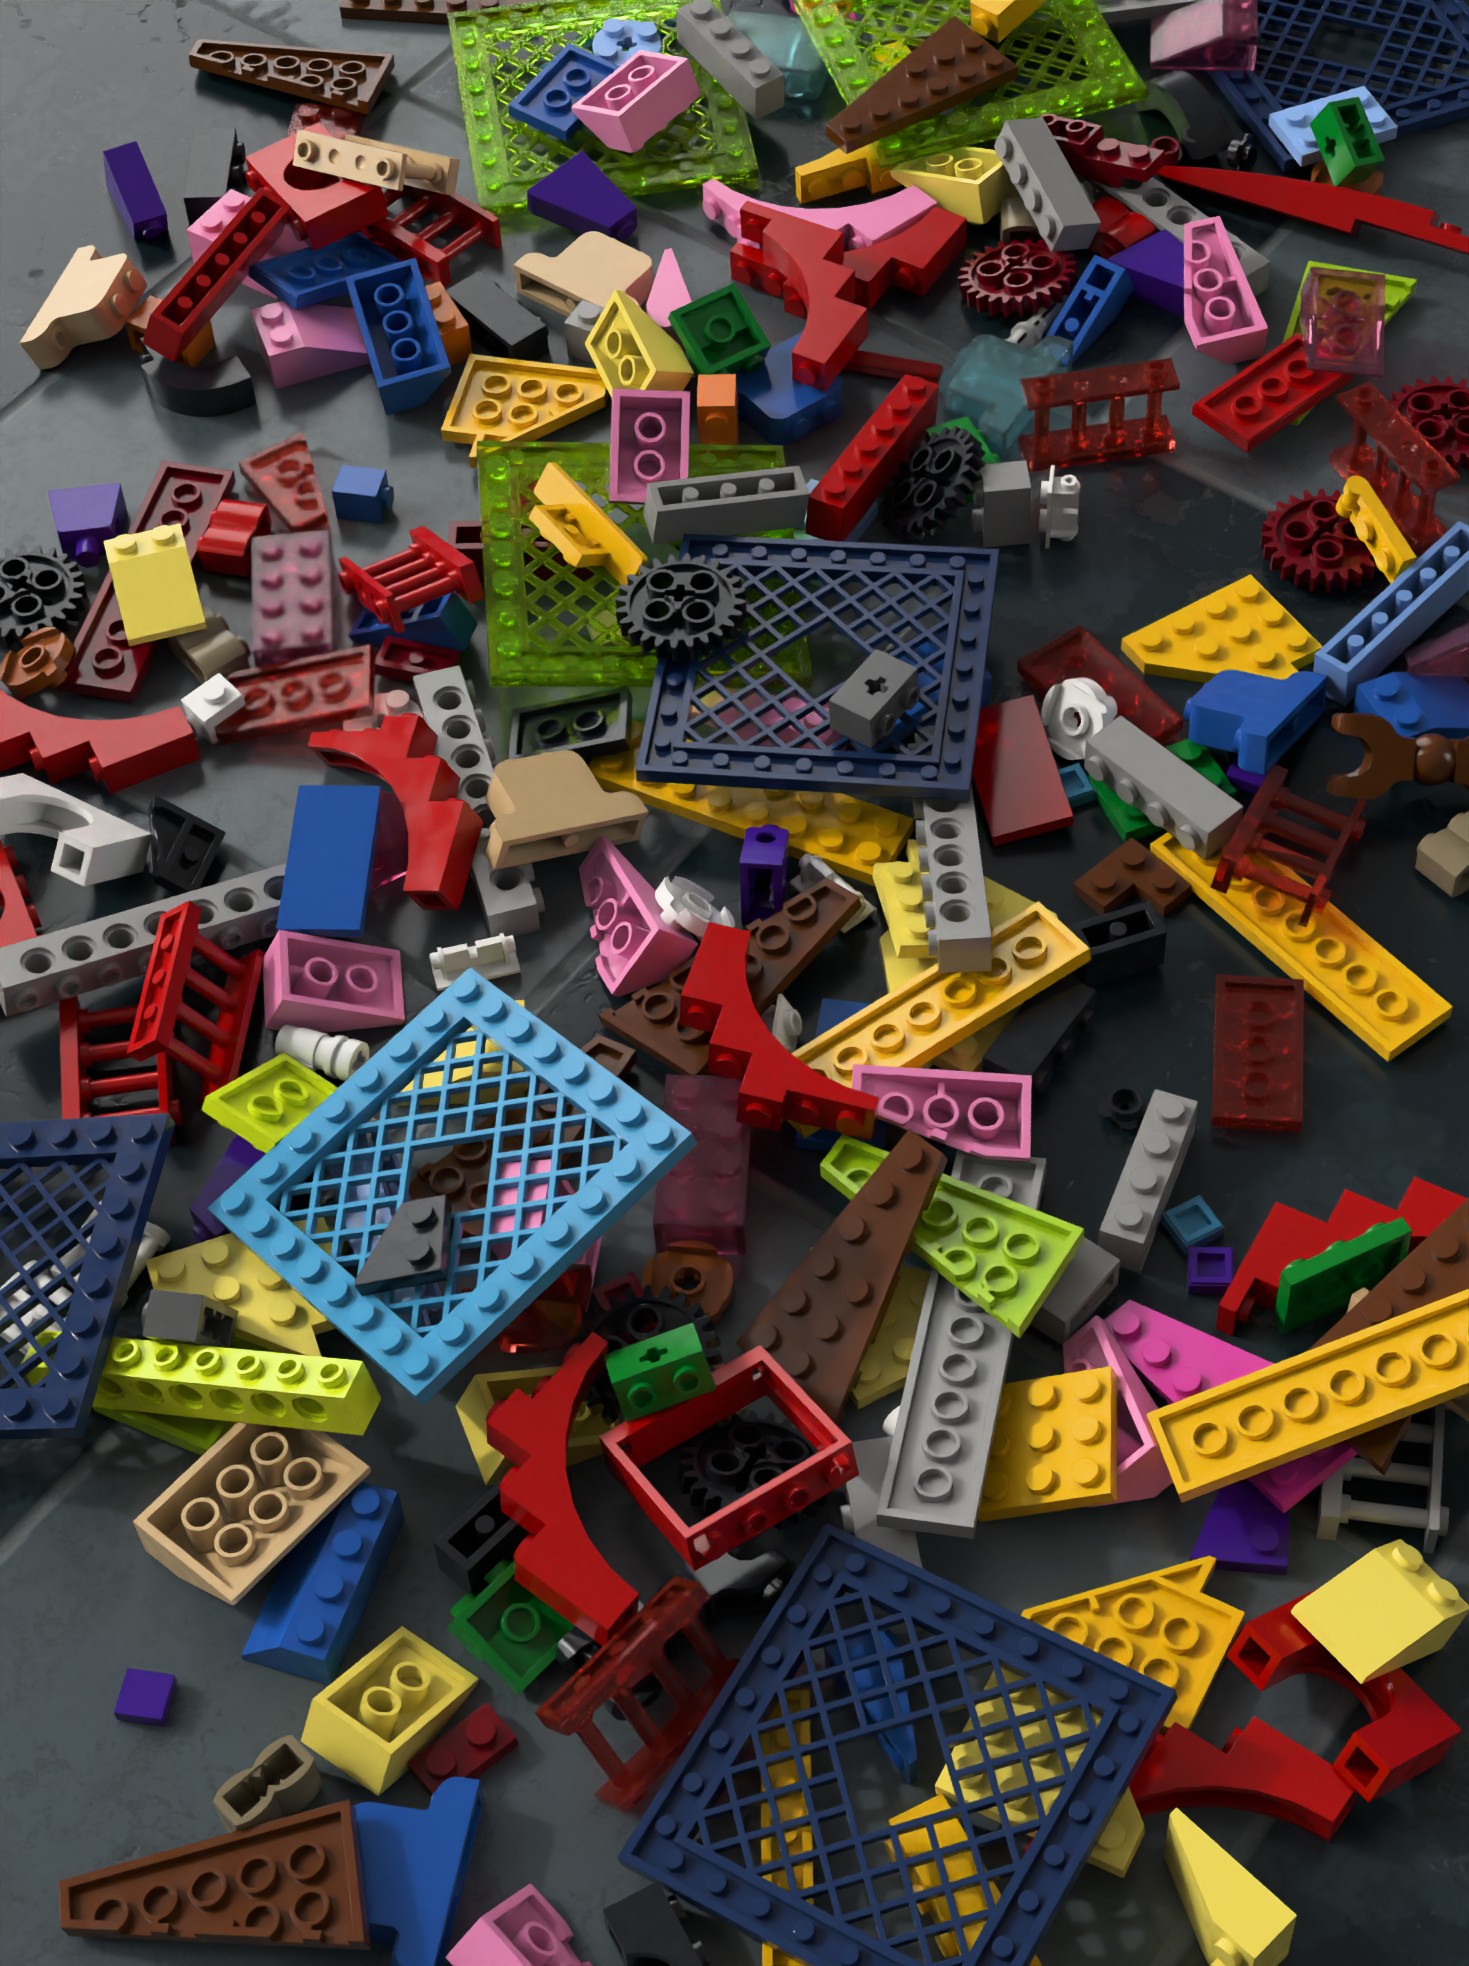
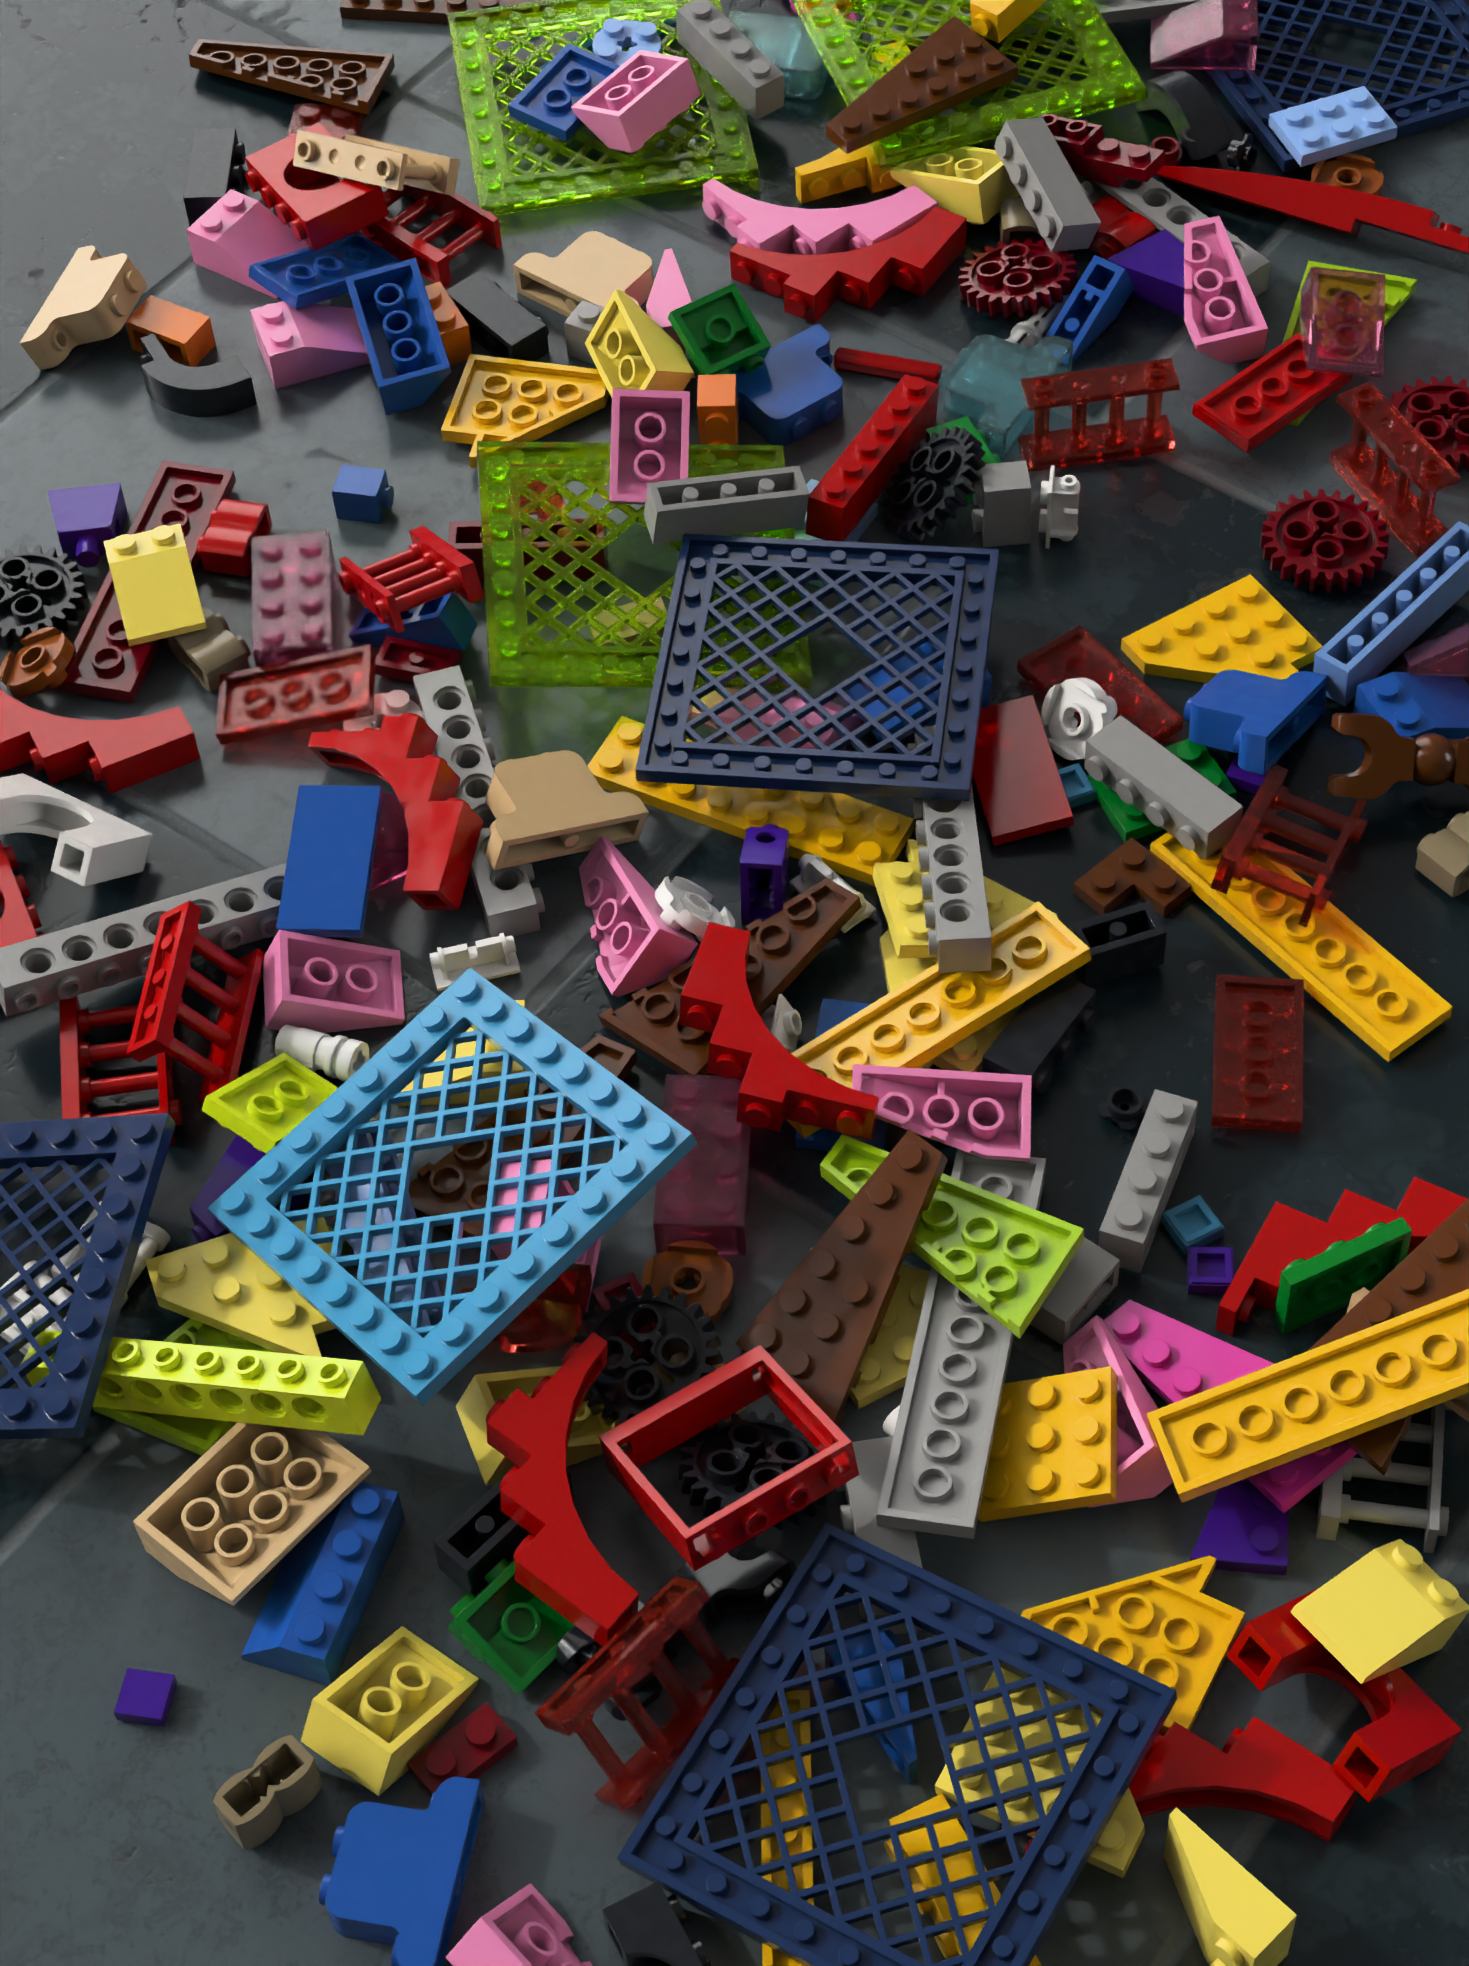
(134, 191): dark purple slope -> none
(180, 846): black wing -> none
(188, 1319): dark grey brick -> none
(211, 705): white bracket -> none
(216, 274): red brick -> none
(256, 1886): reddish brown wing -> none
(288, 483): clear red wing -> none
(410, 1249): wing -> none
(582, 527): yellow bracket -> none
(583, 200): dark purple slope -> none
(584, 724): black plate -> none
(659, 1372): green brick -> none
(681, 607): black gear -> none
(812, 263): red arch -> none
(874, 698): dark grey brick -> none
(1347, 141): green brick -> none
(1375, 527): yellow plate -> none

